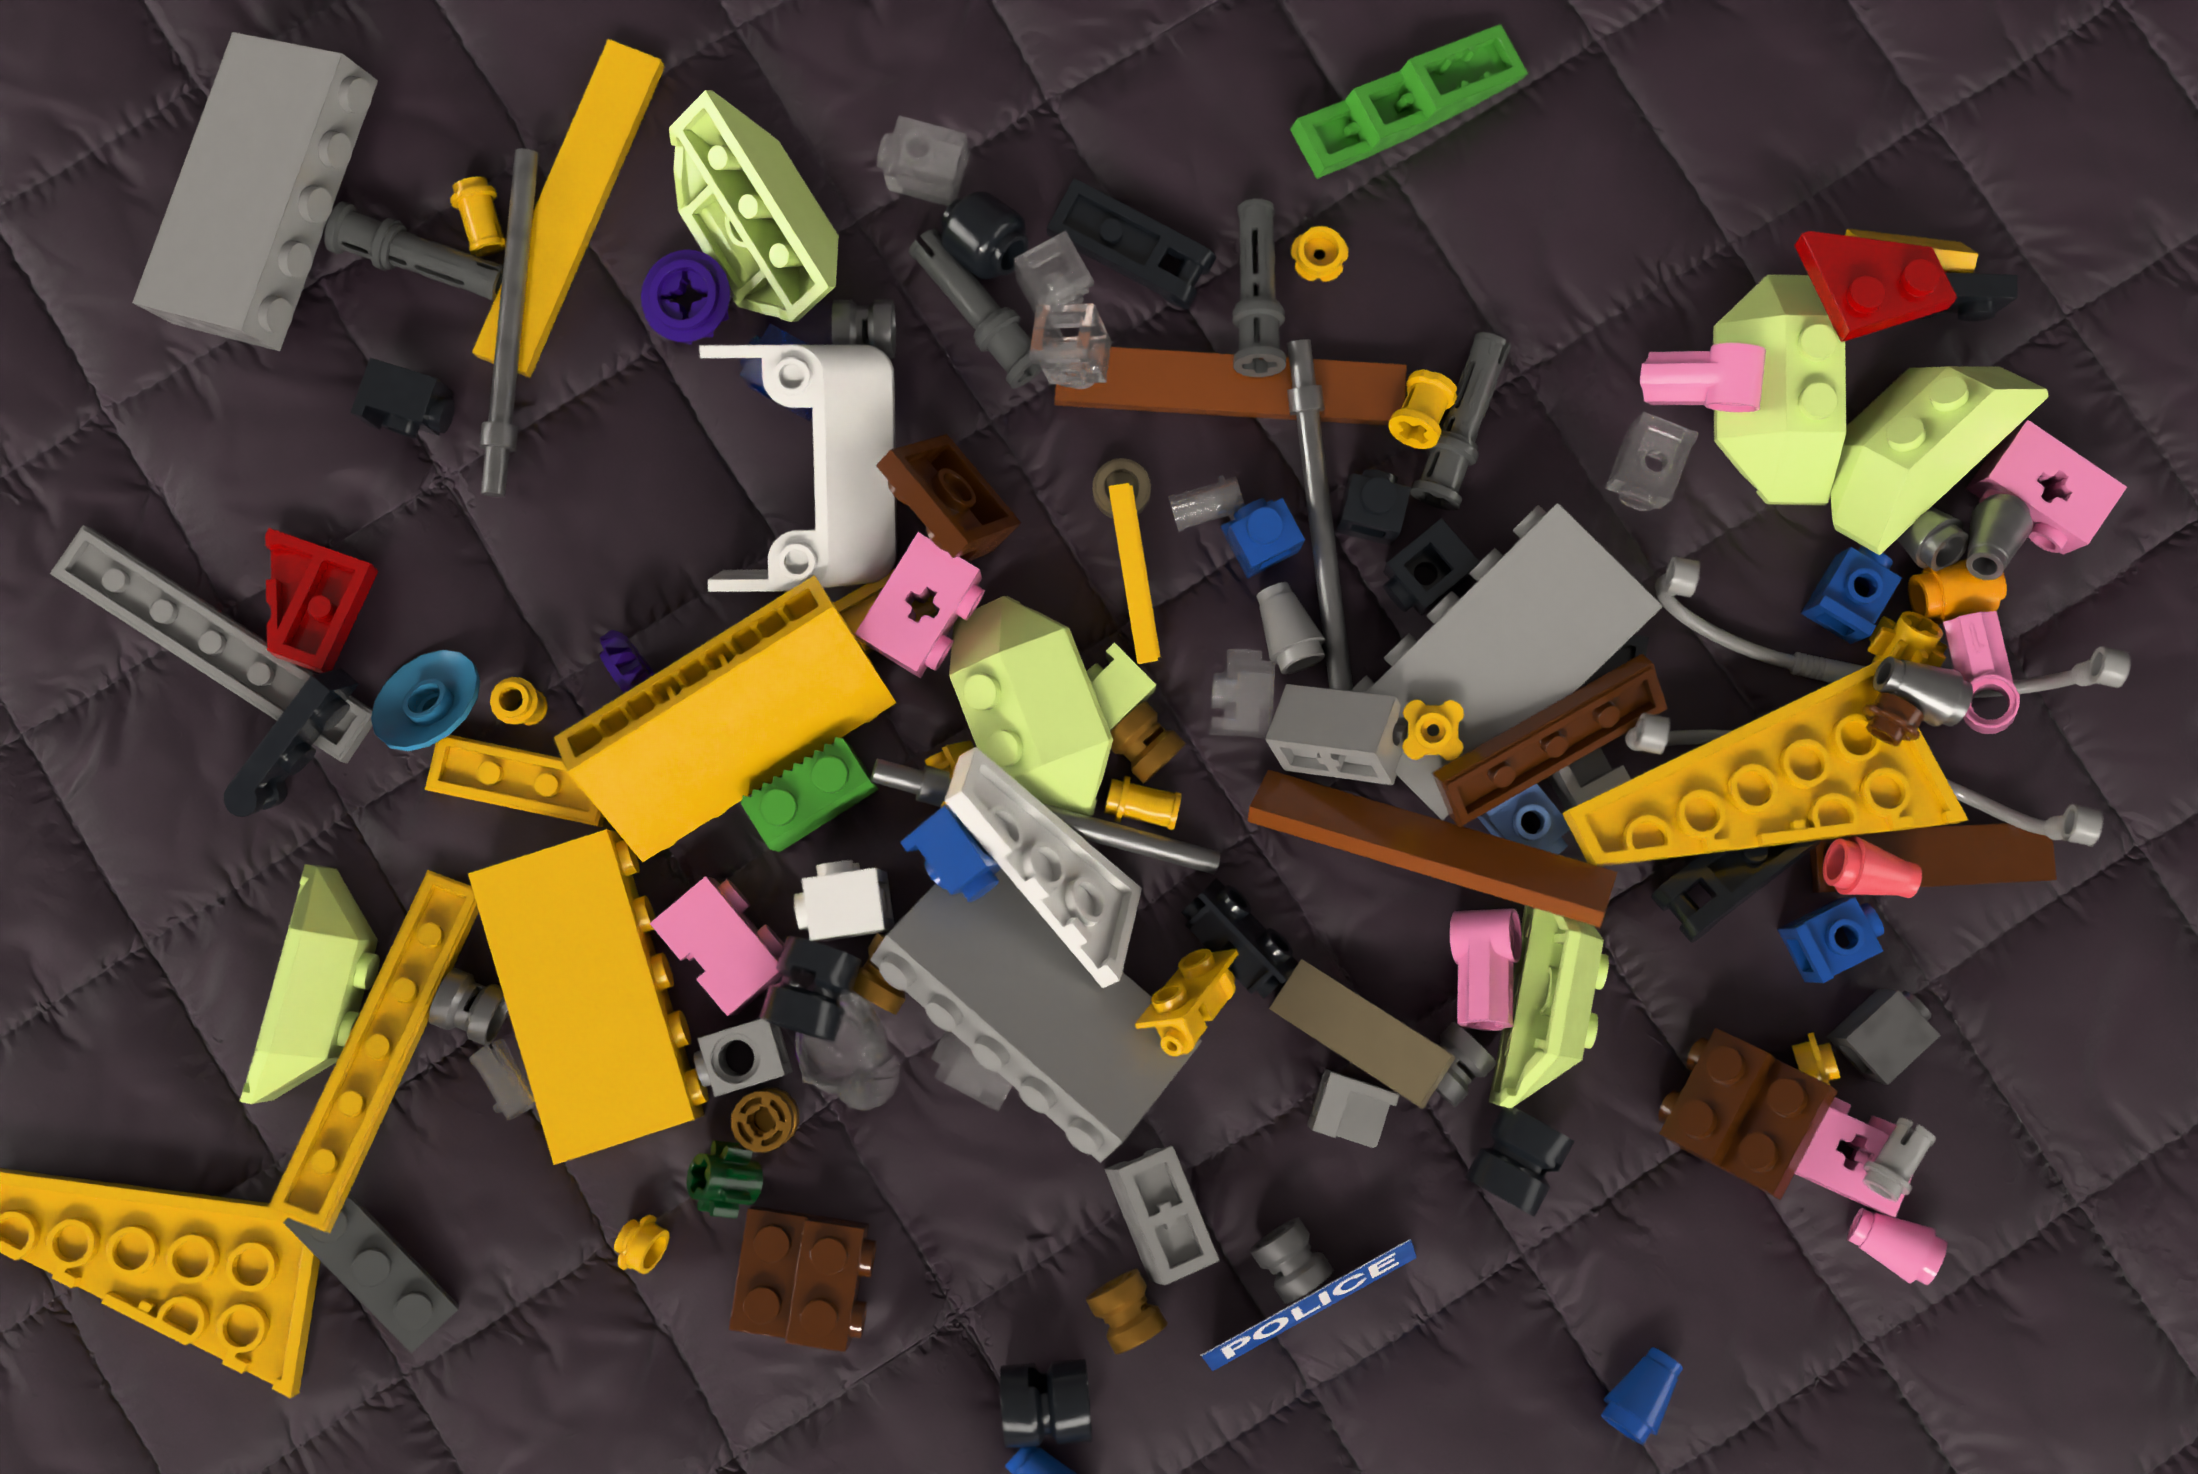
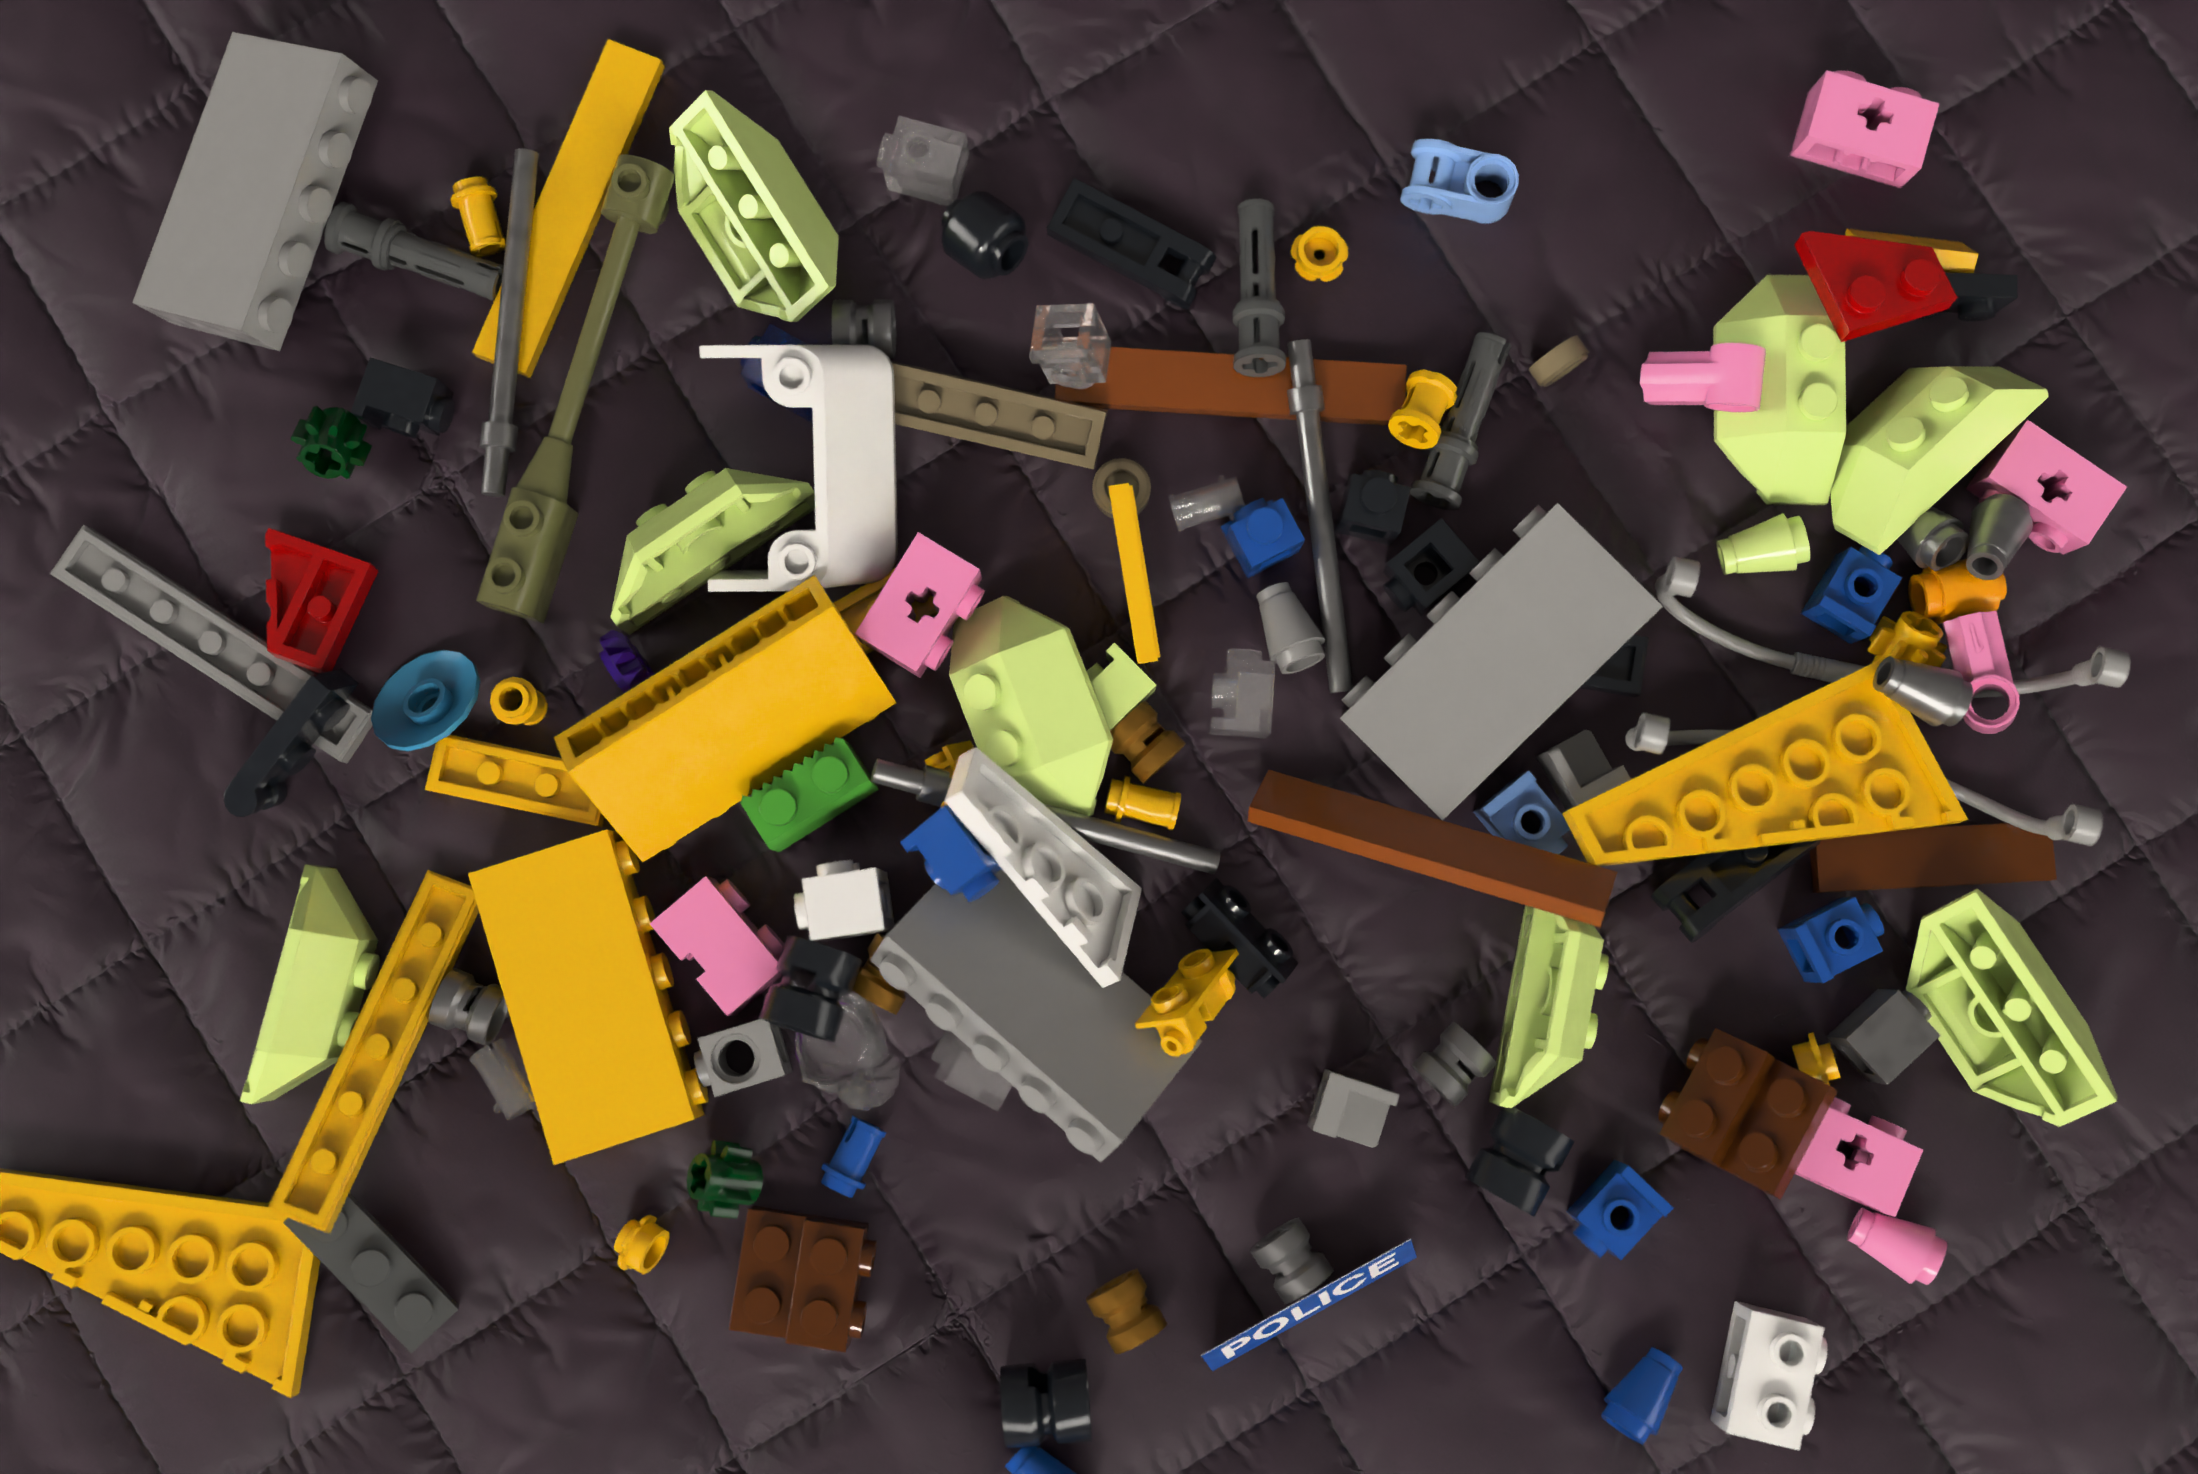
(331, 442): none -> dark green gear
(537, 515): none -> olive bar
(669, 279): dark purple gear -> none
(701, 536): none -> yellowish green wedge
(776, 1119): pearl gold wheel -> none
(852, 1157): none -> blue pin
(948, 497): reddish brown plate -> none
(995, 327): dark grey pin -> none
(997, 415): none -> dark tan plate
(1053, 273): clear brick -> none
(1162, 1215): light grey hinge -> none
(1337, 734): light grey hinge -> none
(1362, 1033): dark tan tile -> none
(1408, 101): bright green slope -> none
(1445, 717): yellow plate -> none
(1455, 179): none -> light blue piece
(1485, 950): bright pink piece -> none
(1549, 740): reddish brown tile -> none
(1559, 361): none -> dark tan tile
(1616, 1187): none -> blue brick
(1659, 440): clear brick -> none
(1766, 547): none -> yellowish green cone
(1769, 1376): none -> white brick
(1865, 128): none -> bright pink brick
(1866, 869): coral cone -> none
(1893, 719): reddish brown plate -> none
(1898, 1160): light grey pin -> none
(2005, 1013): none -> yellowish green wedge

